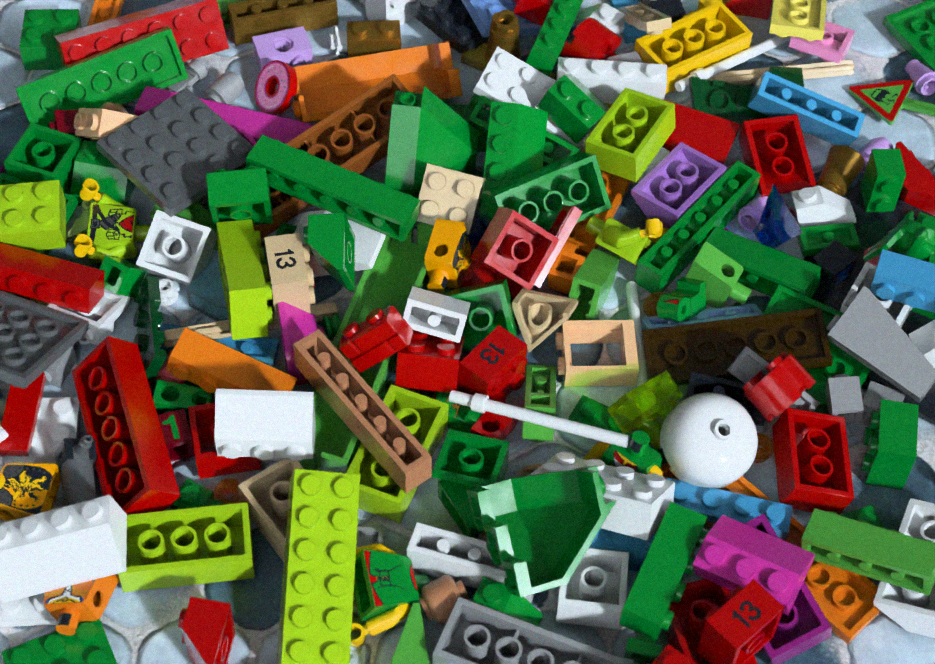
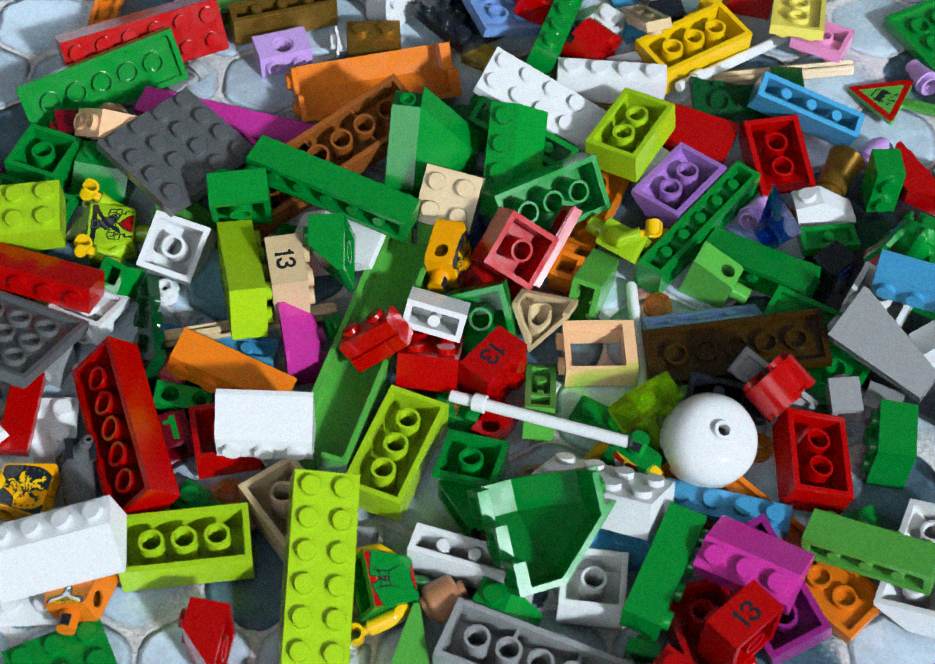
(37, 36): green brick -> none
(225, 88): light grey brick -> none
(272, 74): tile -> none
(363, 411): nougat brick -> none
(503, 34): pearl gold plant -> none
(572, 107): green slope -> none
(684, 301): green leg -> none

